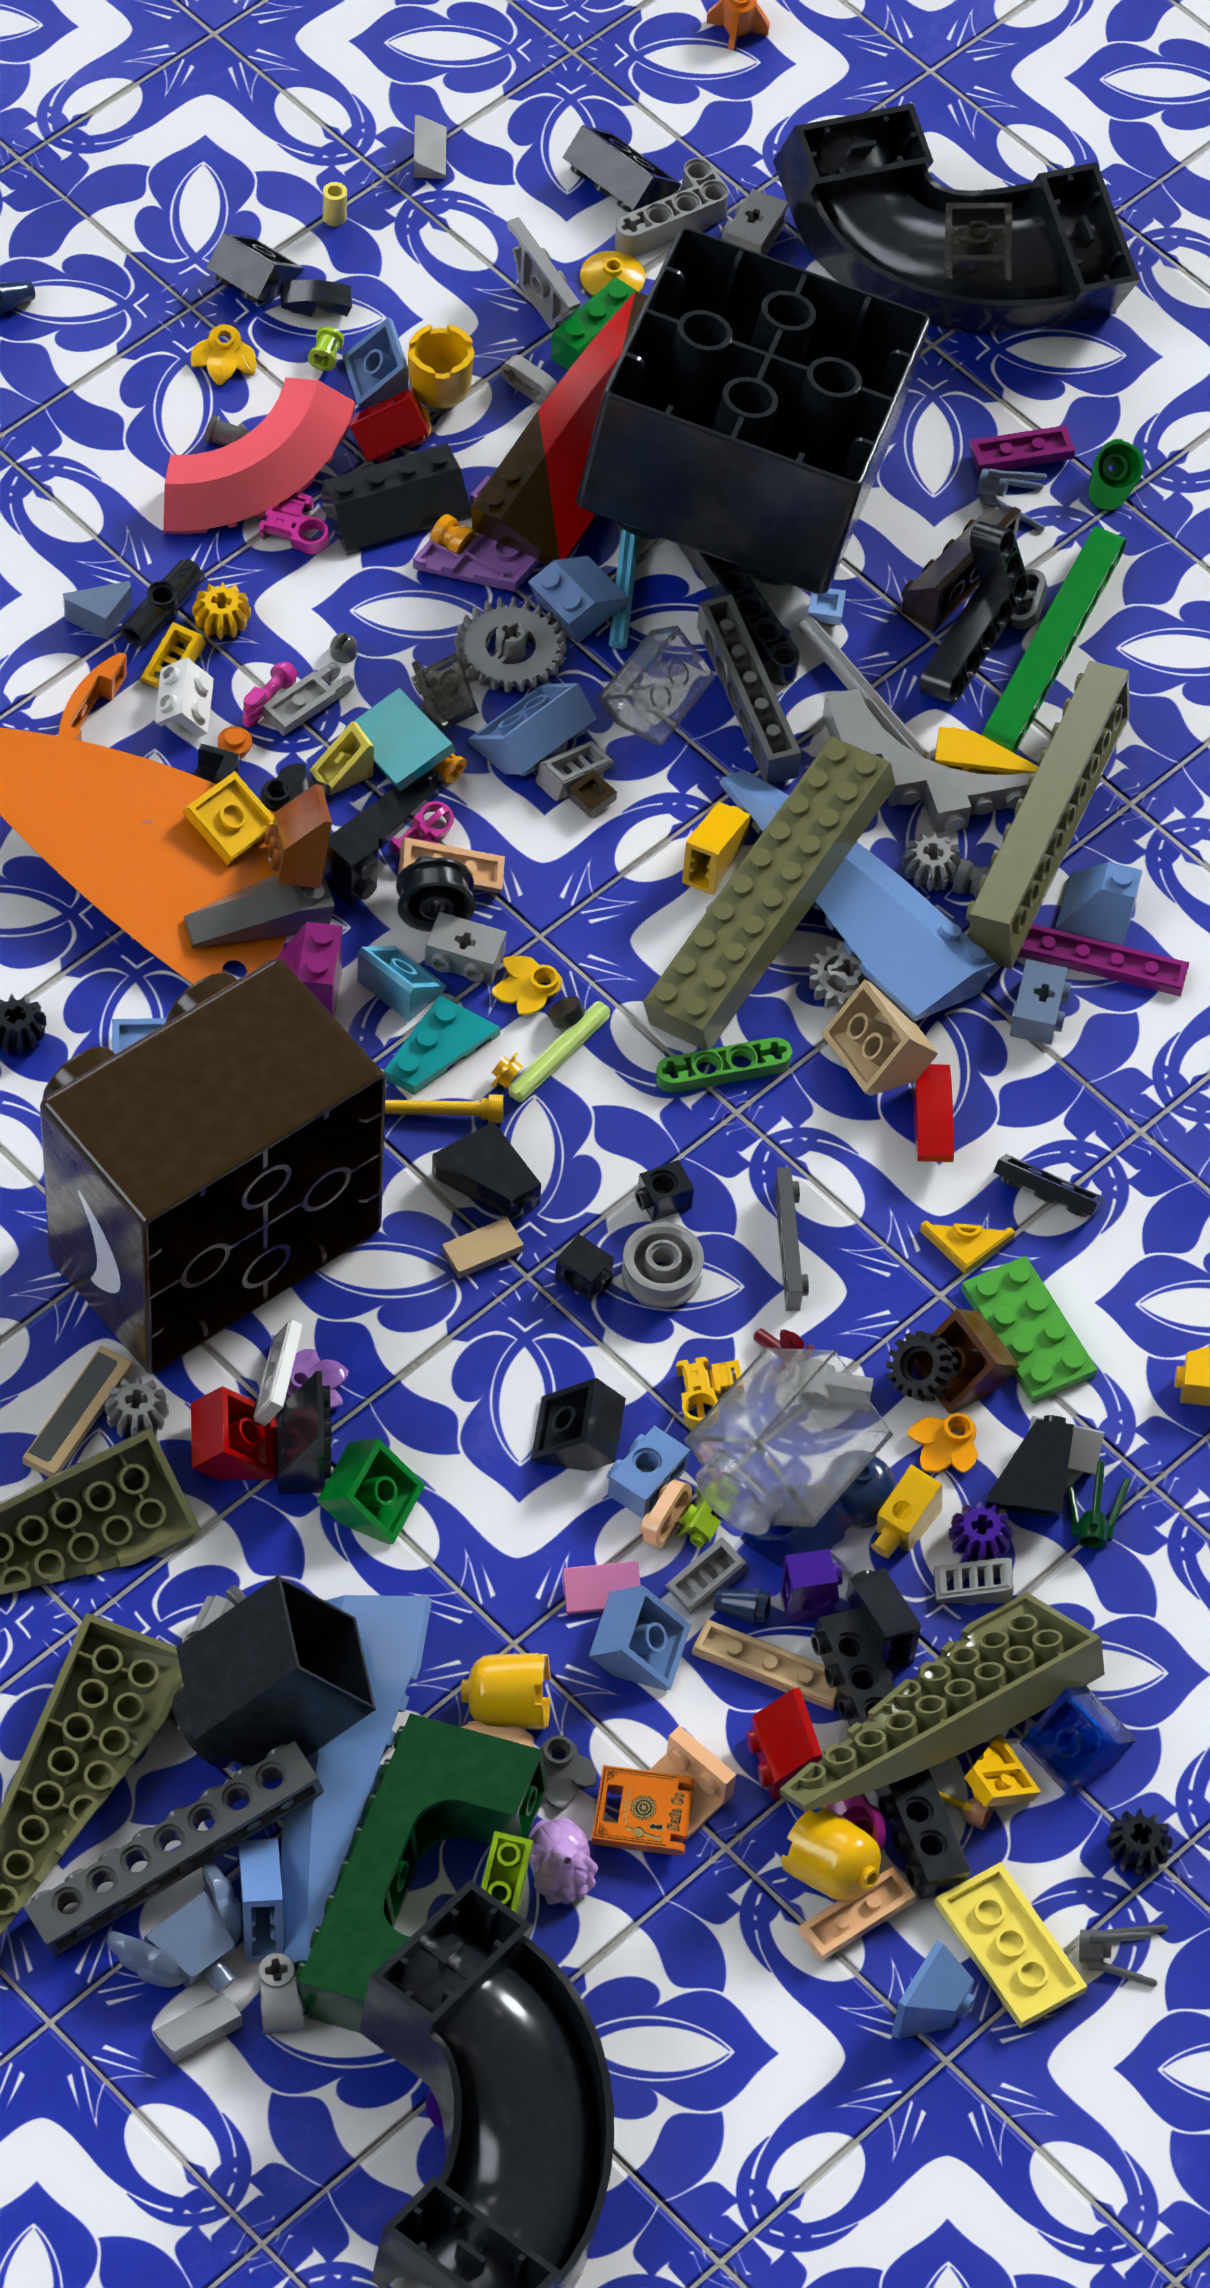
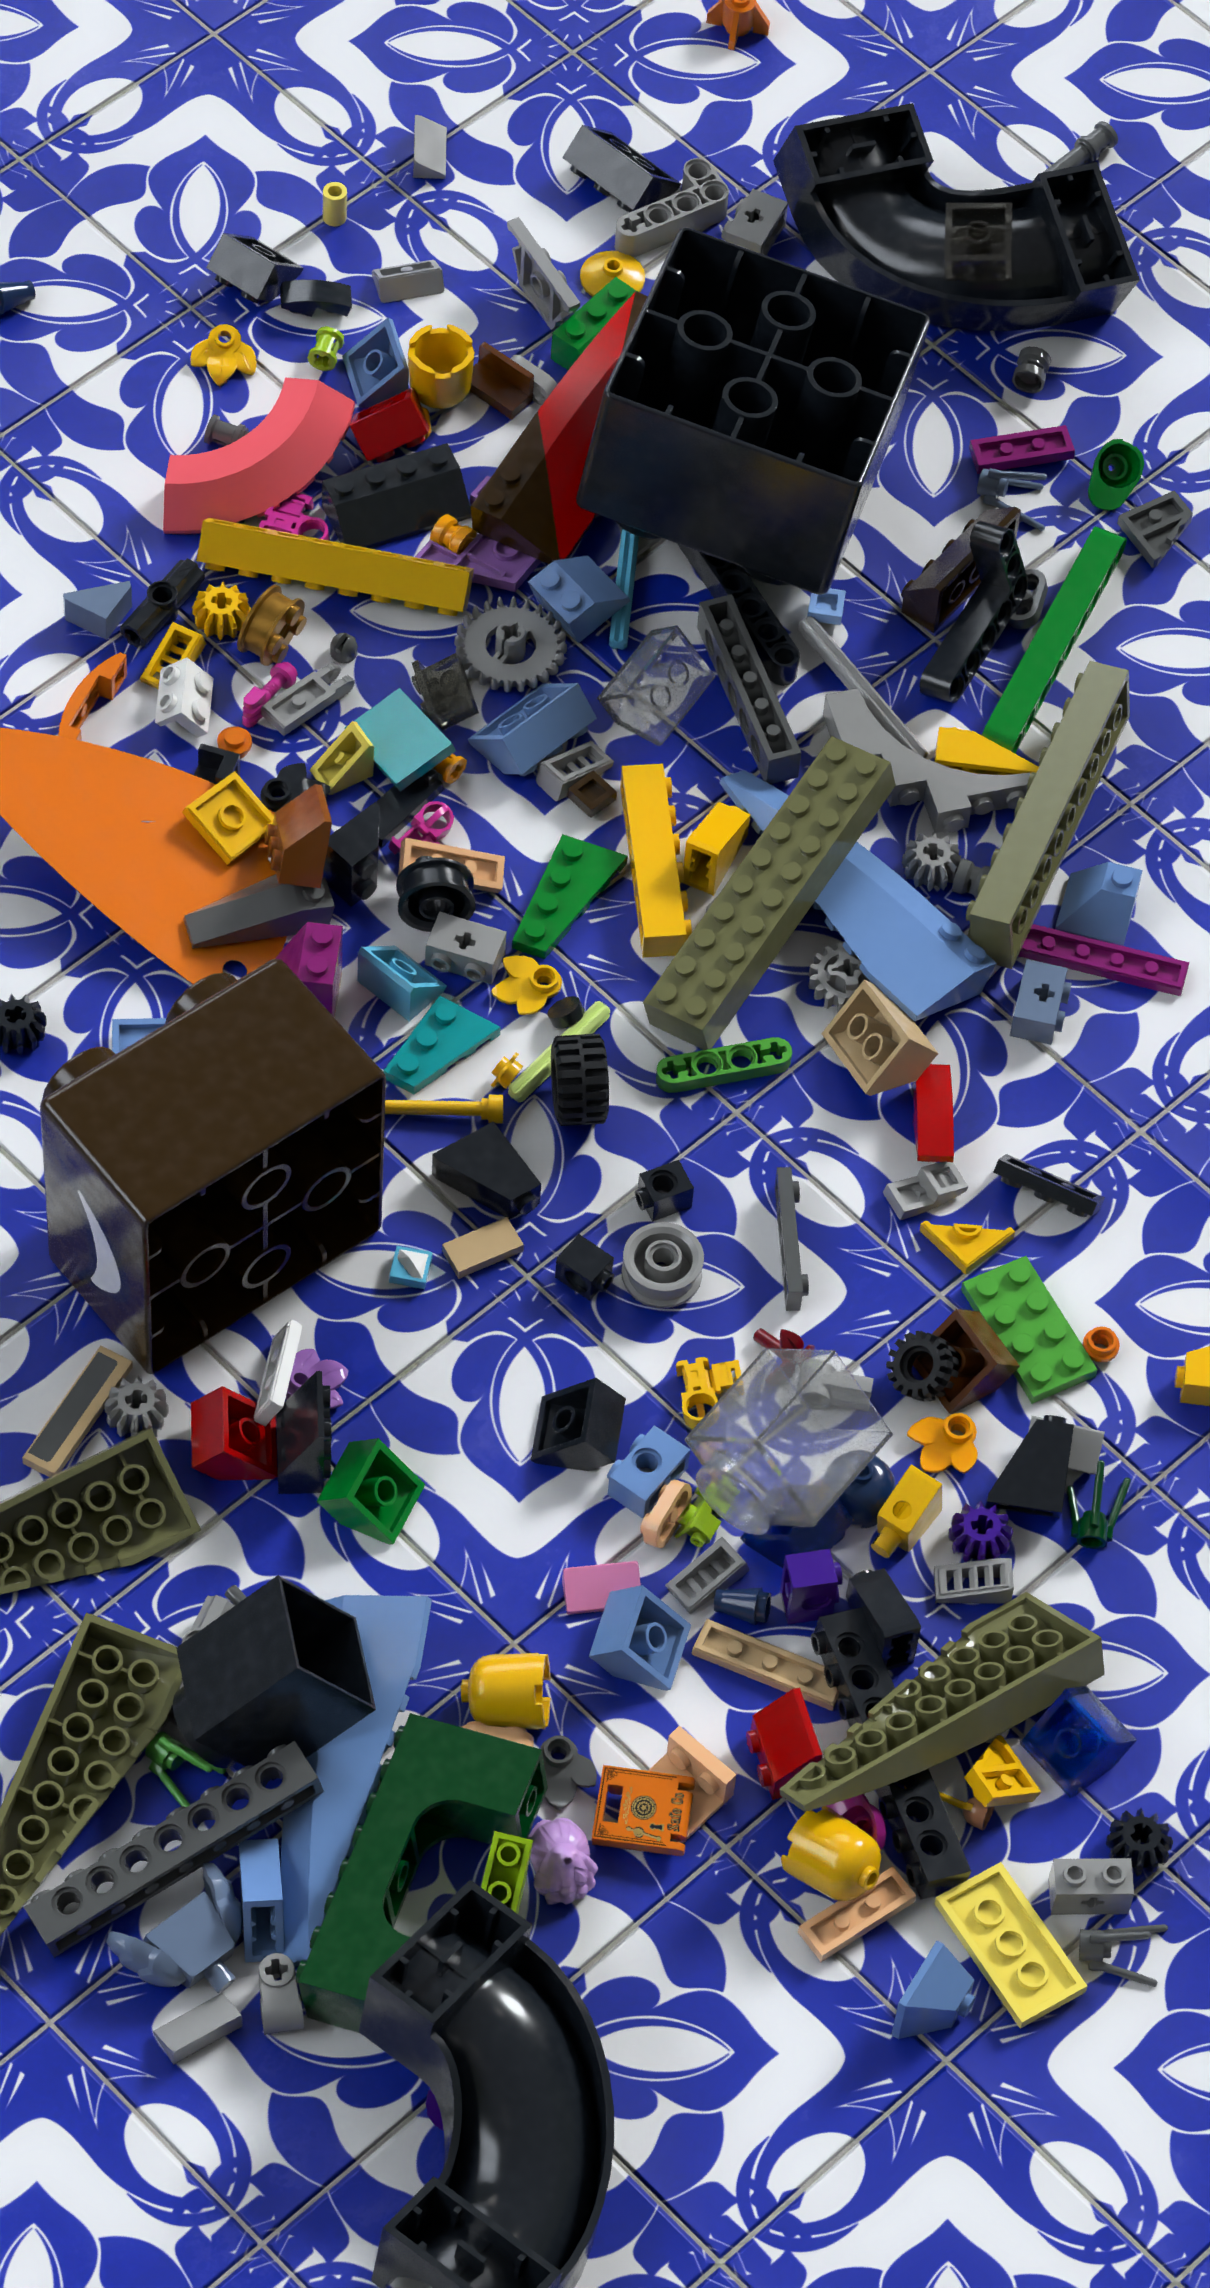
(170, 1754): none -> bright green plant
(271, 626): none -> pearl gold wheel
(334, 565): none -> yellow brick
(408, 281): none -> light grey slope
(410, 1267): none -> tile
(501, 382): none -> reddish brown panel
(565, 892): none -> green wing
(579, 1079): none -> black tyre
(653, 859): none -> yellow brick
(926, 1191): none -> light grey slope
(1031, 369): none -> dark grey wheel
(1088, 148): none -> dark grey pin
(1091, 1886): none -> light grey brick
(1103, 1336): none -> orange plate
(1156, 525): none -> dark grey wing

